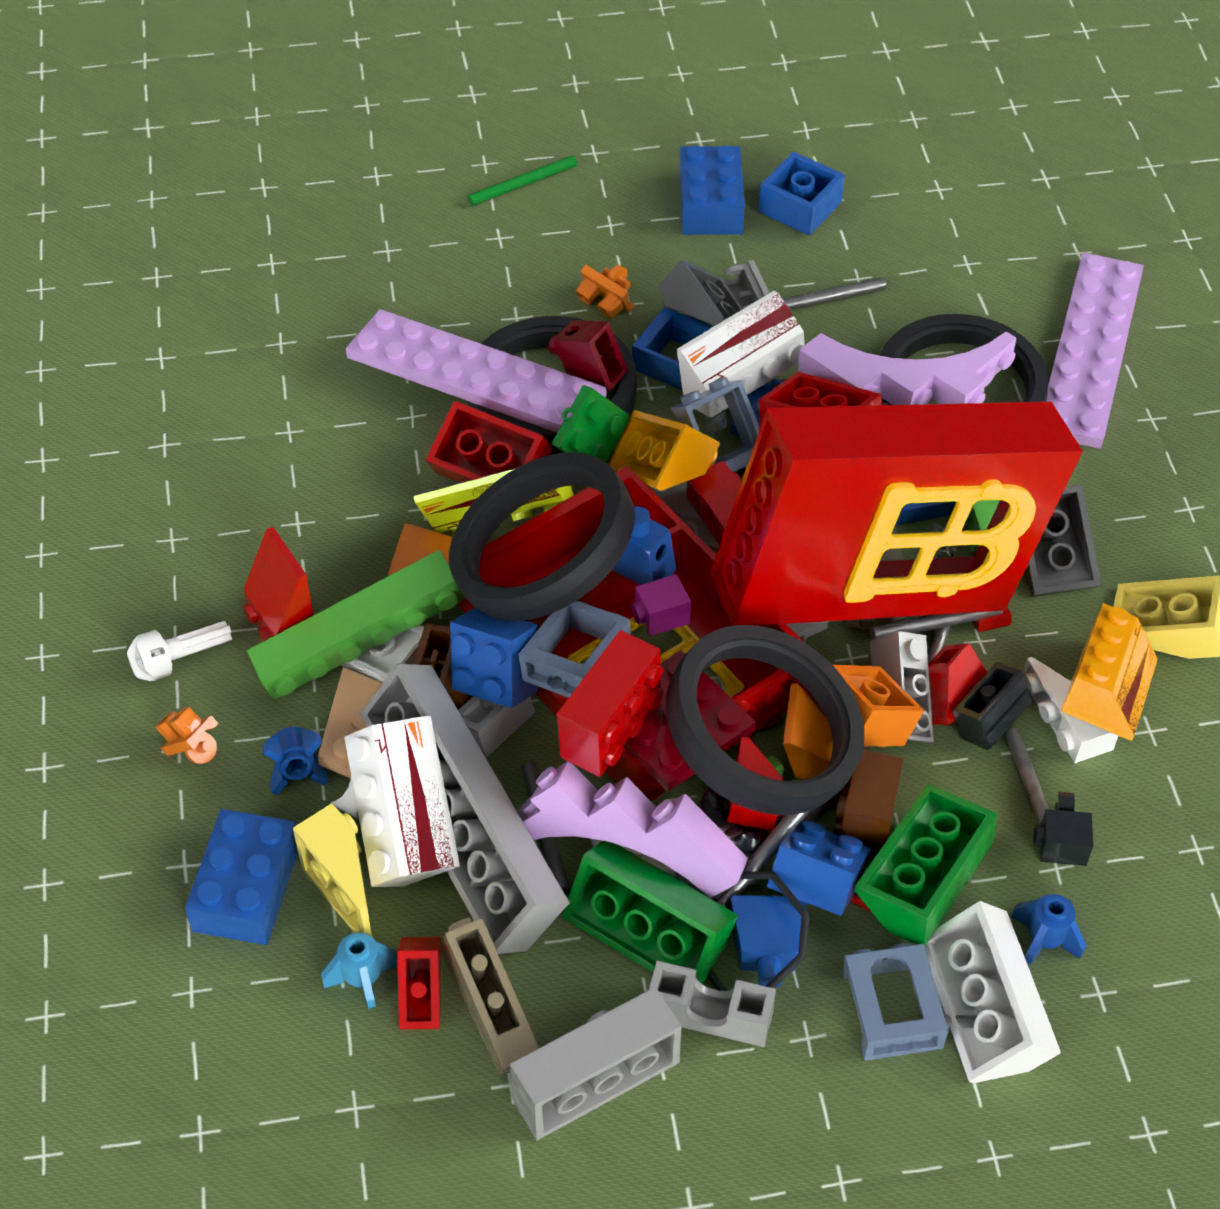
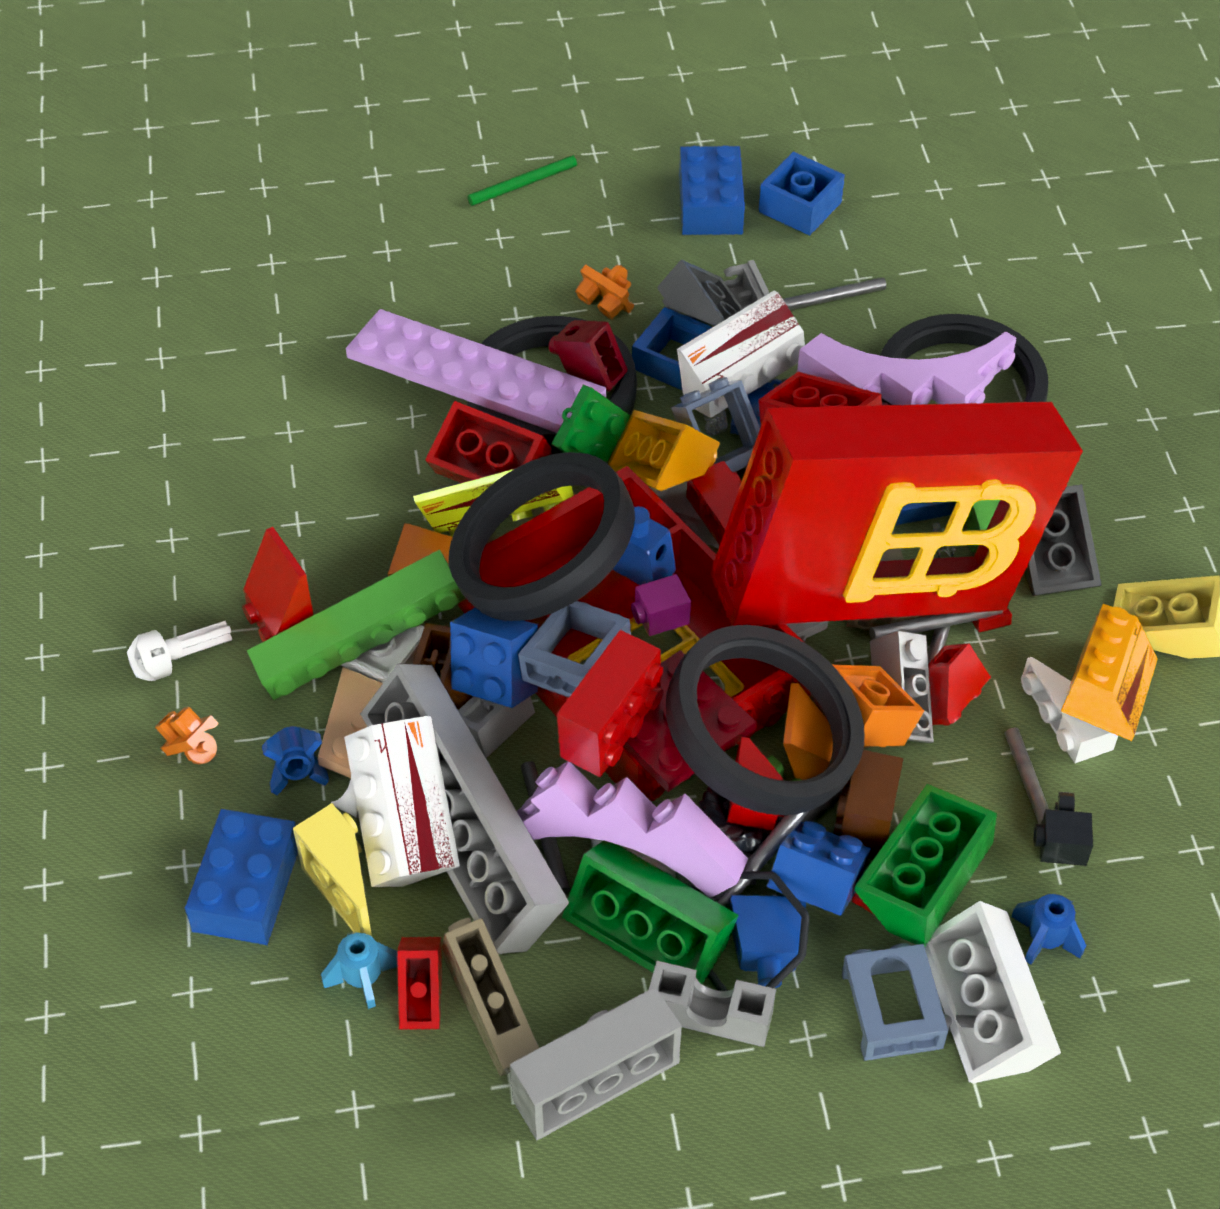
(992, 705): black brick -> none
(1093, 345): lavender plate -> none

